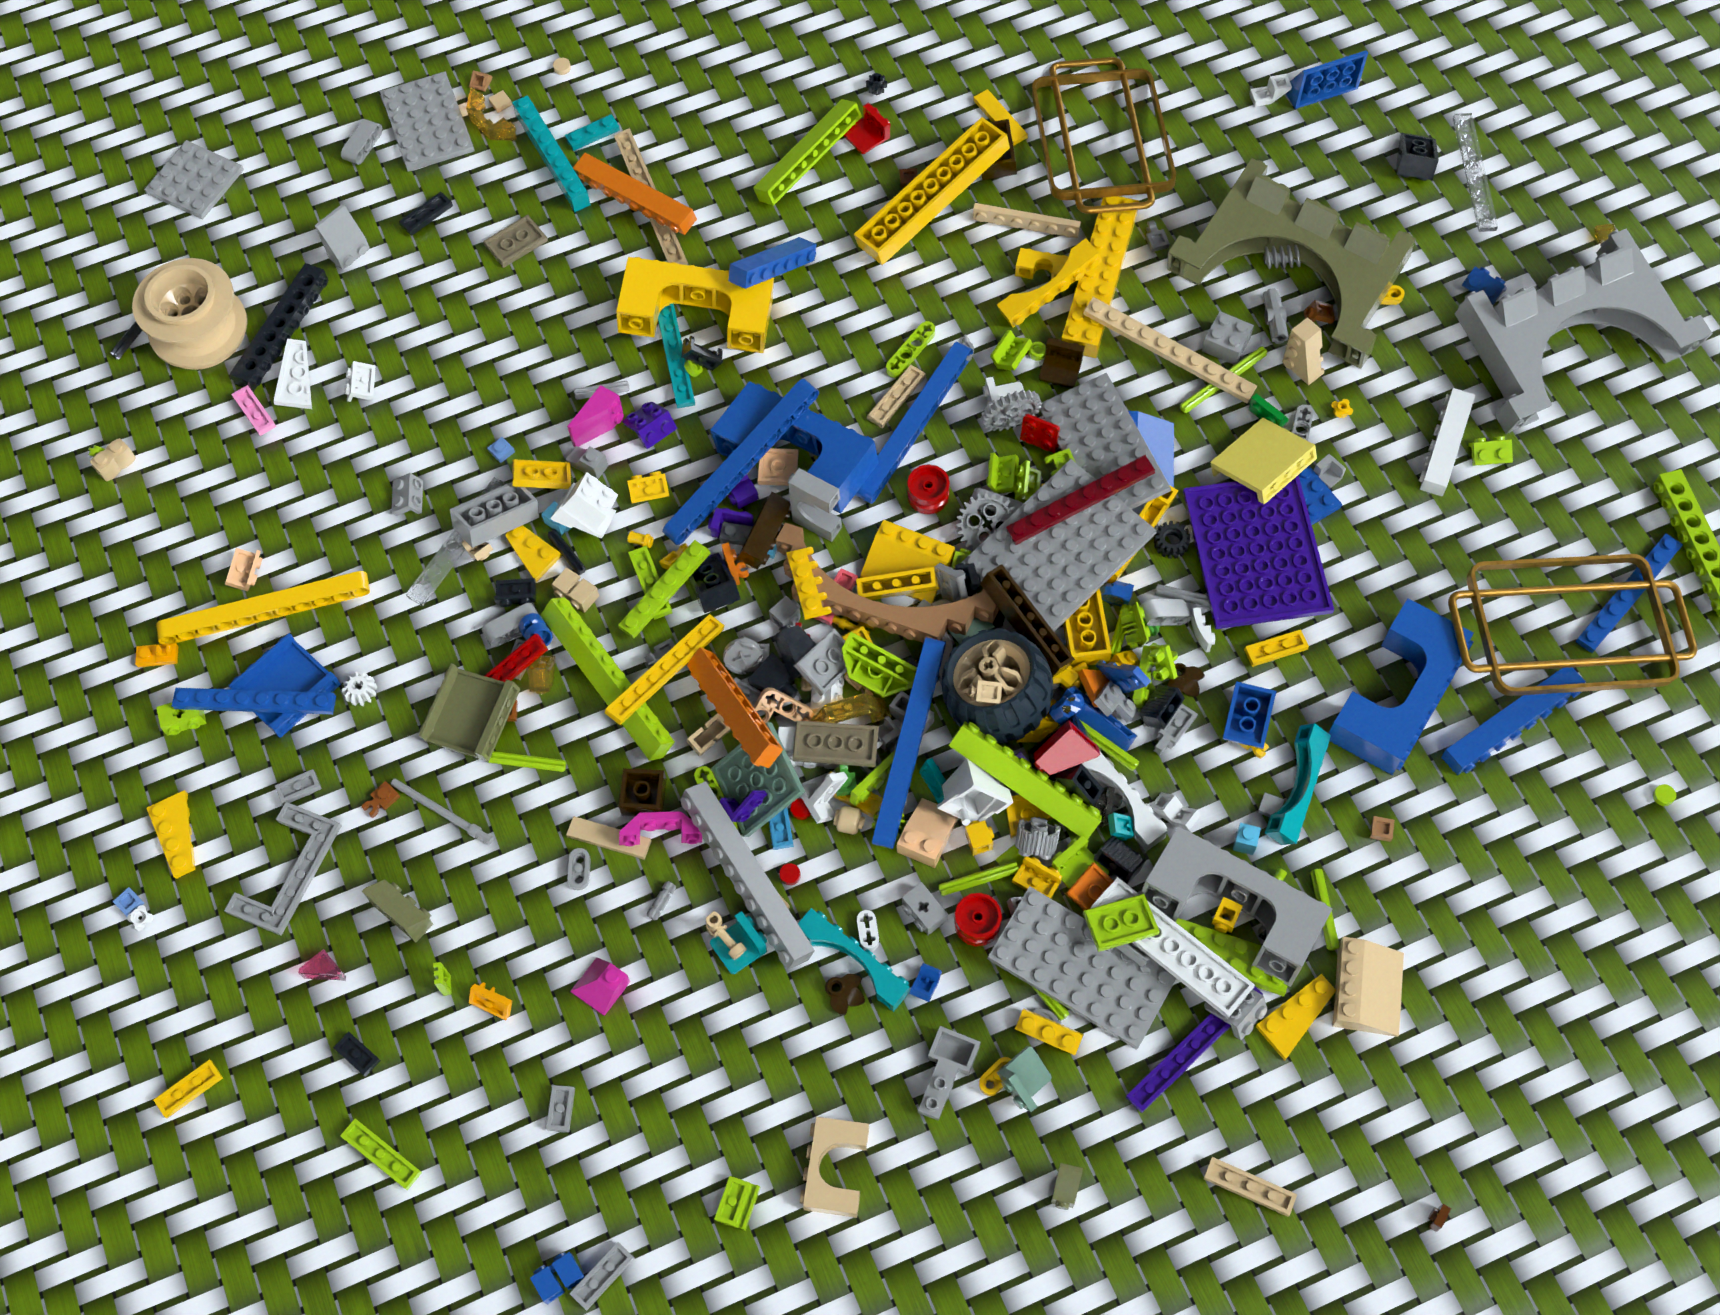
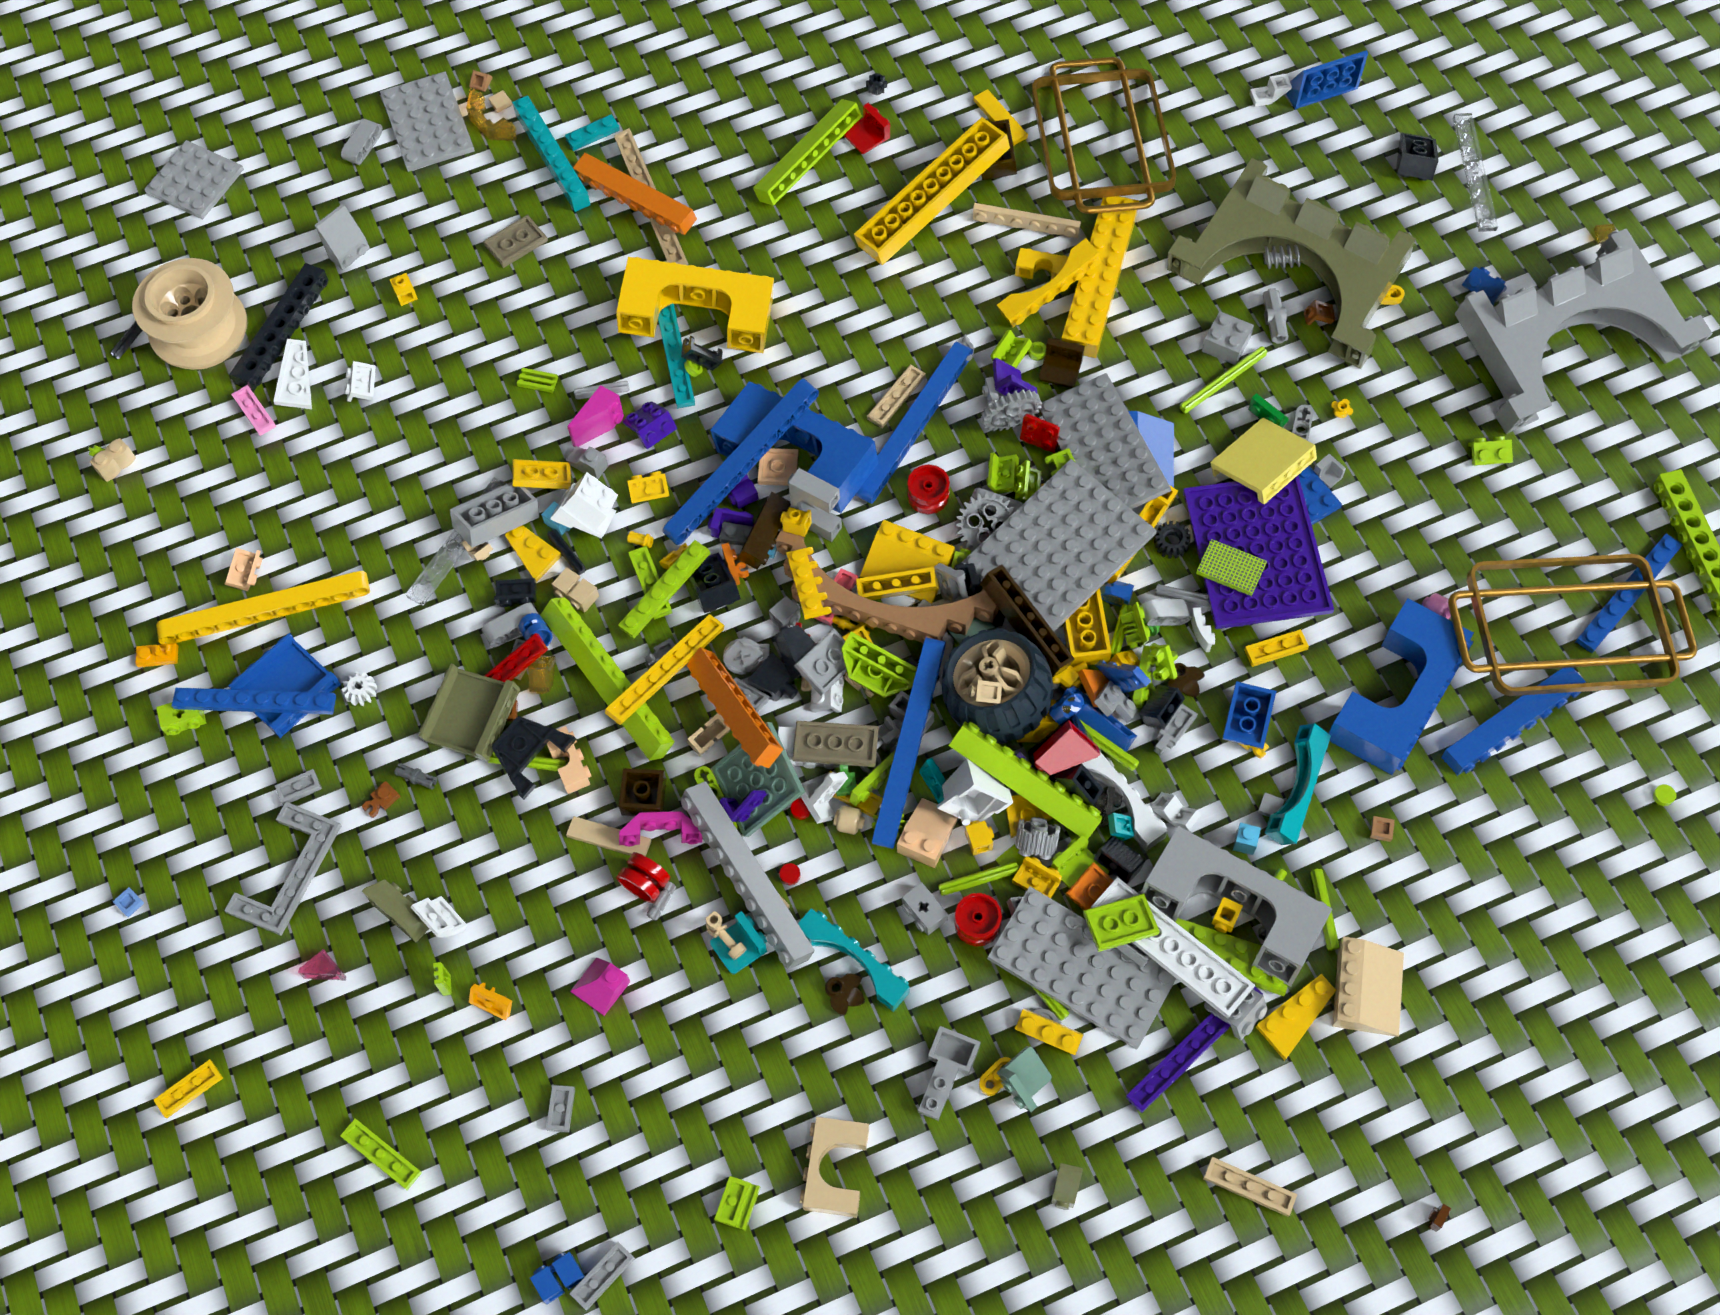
(146, 917): white plate -> none
(174, 832): yellow wing -> none
(357, 1054): black plate -> none
(403, 289): none -> yellow brick
(407, 494): light grey bracket -> none
(415, 776): none -> dark grey pin
(426, 213): black plate -> none
(439, 917): none -> white slope
(472, 829): light grey bar -> none
(501, 449): medium blue plate -> none
(520, 746): none -> black wing
(537, 377): none -> lime tile
(561, 66): tan tile -> none
(574, 774): none -> light nougat arch
(579, 870): light grey plate -> none
(643, 877): none -> red wheel
(770, 706): light nougat beam -> none
(772, 262): blue brick -> none
(781, 831): dark azure tile -> none
(796, 521): none -> yellow brick
(852, 708): clear yellow slope -> none
(872, 930): white beam -> none
(907, 176): reddish brown plate -> none
(907, 347): lime beam -> none
(926, 982): blue bracket -> none
(1008, 379): none -> dark purple bracket
(1080, 499): dark red plate -> none
(1156, 238): flat silver plate -> none
(1170, 350): tan plate -> none
(1231, 567): none -> lime tile
(1303, 351): tan wedge -> none
(1437, 604): none -> bright pink head
(1447, 442): white brick -> none

